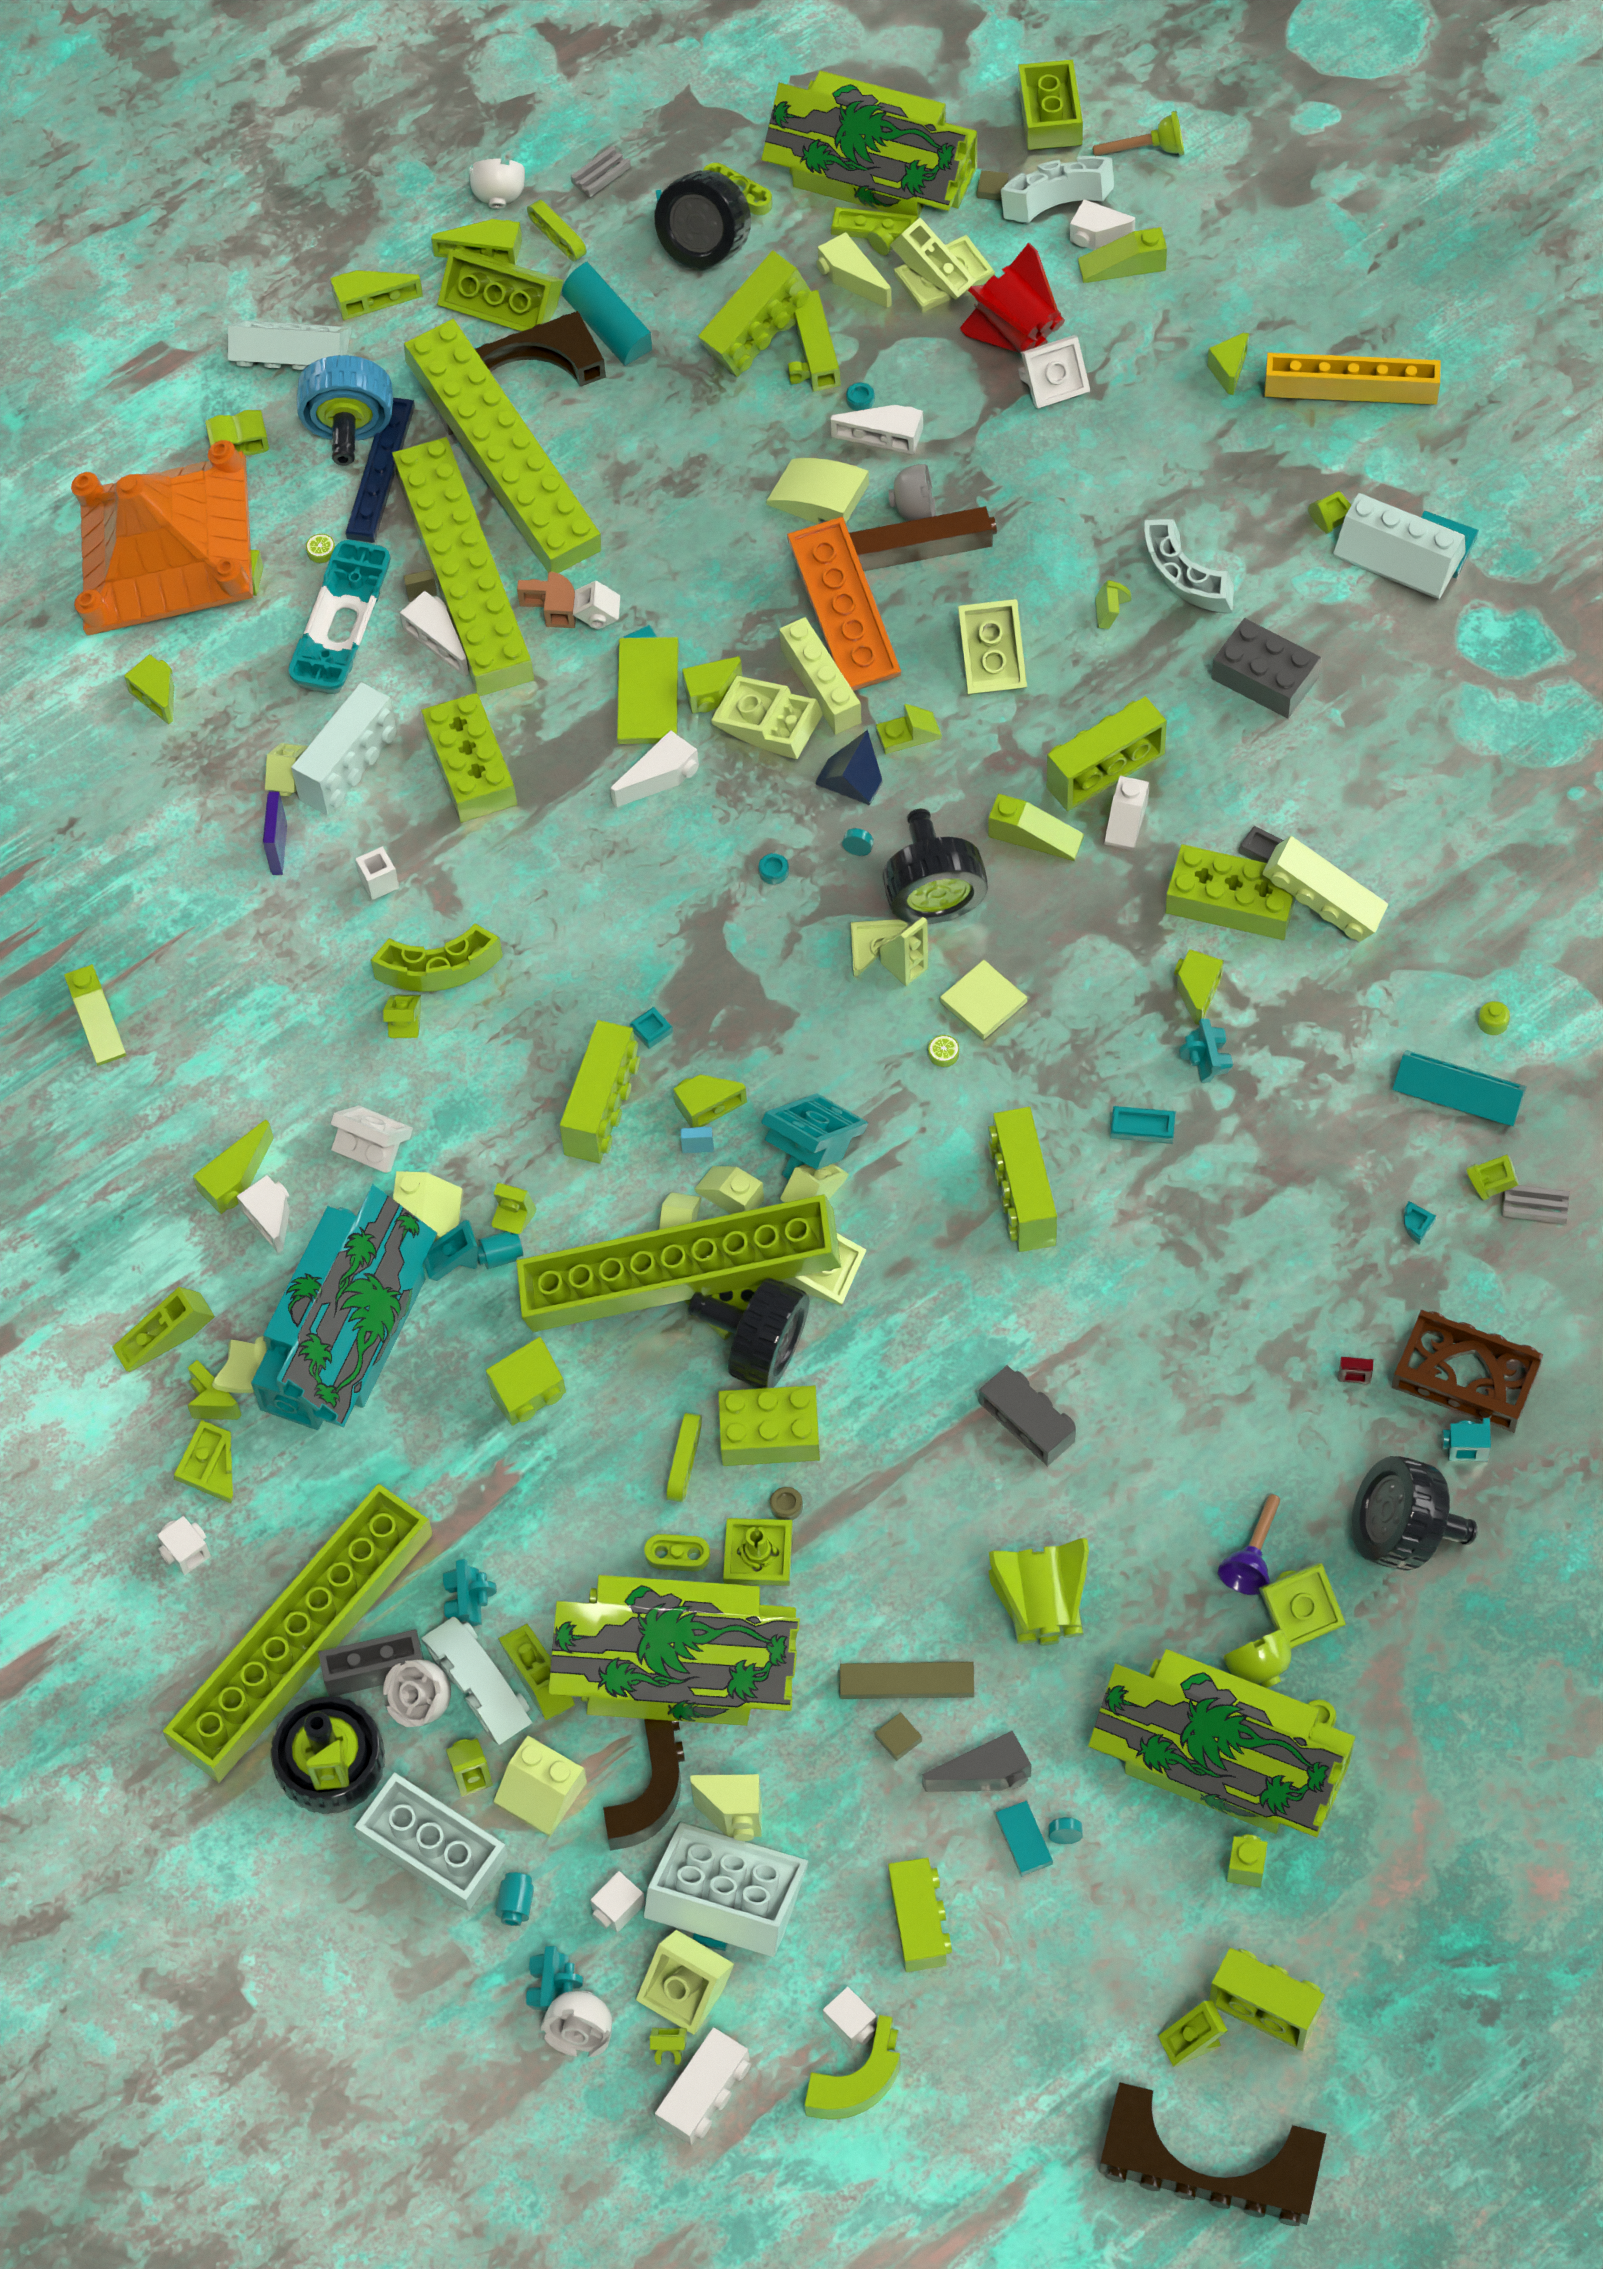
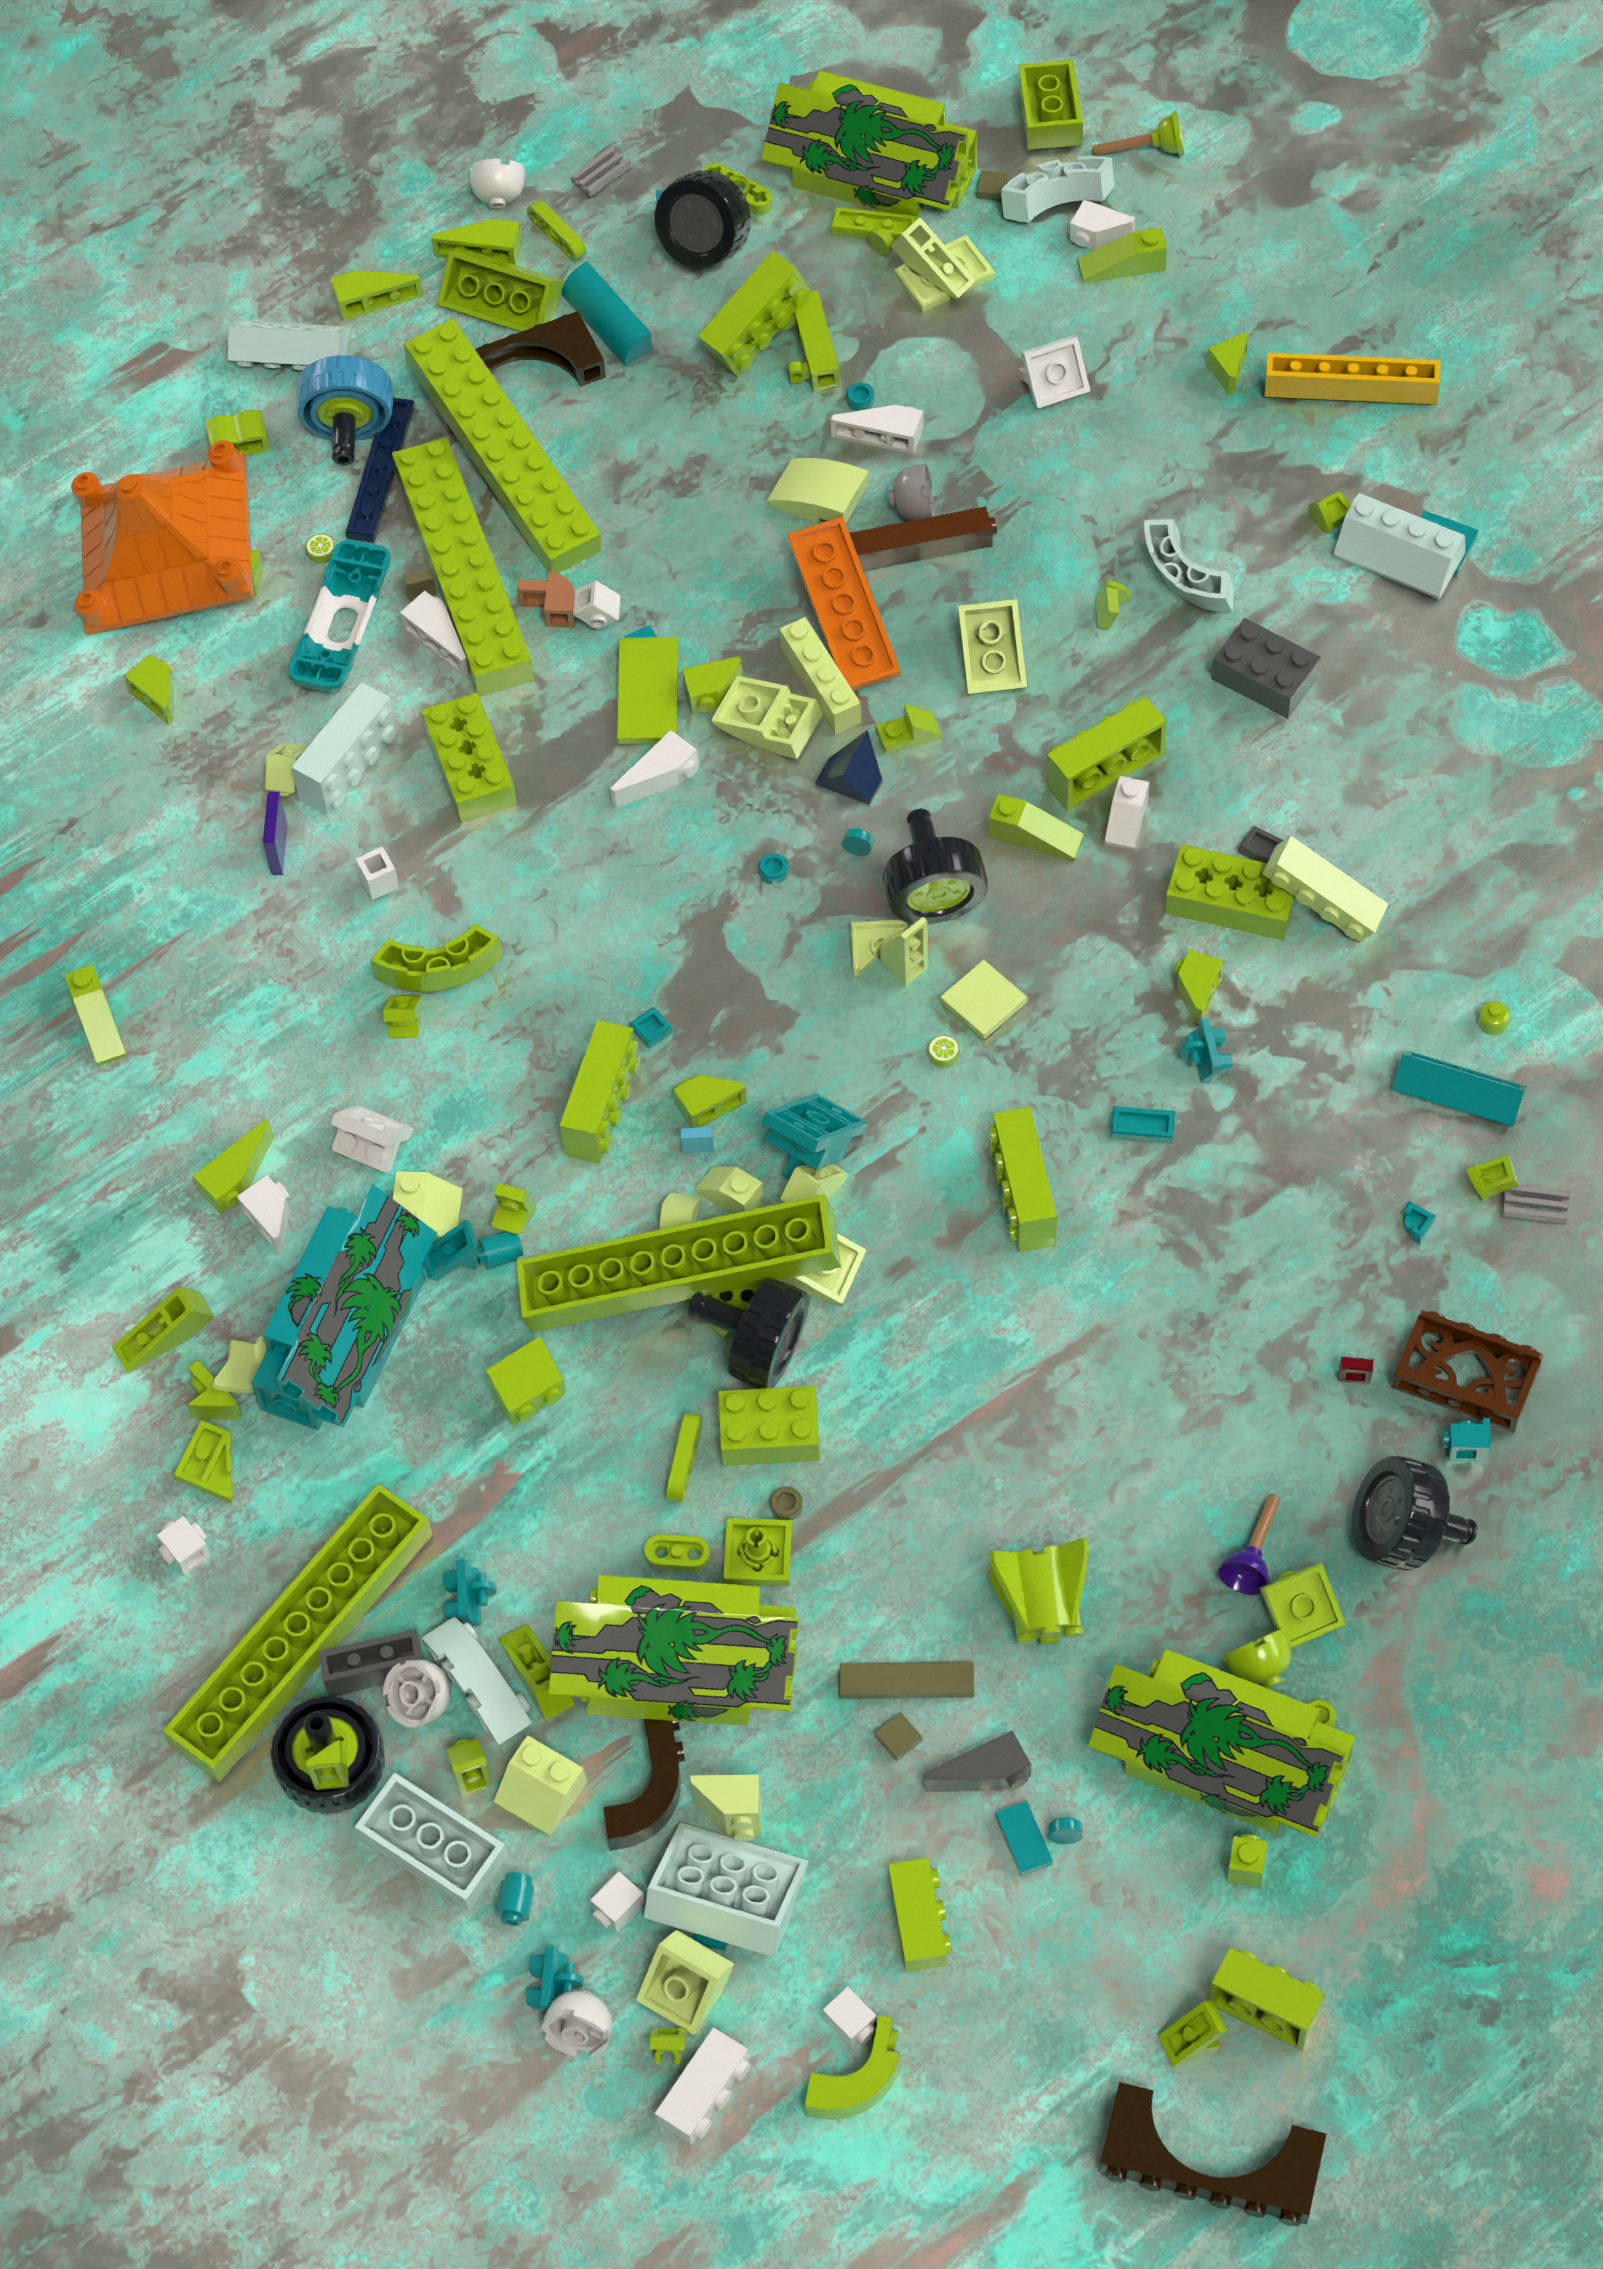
(852, 270): yellowish green slope -> none
(1015, 308): red brick -> none
(1028, 1415): dark grey brick -> none

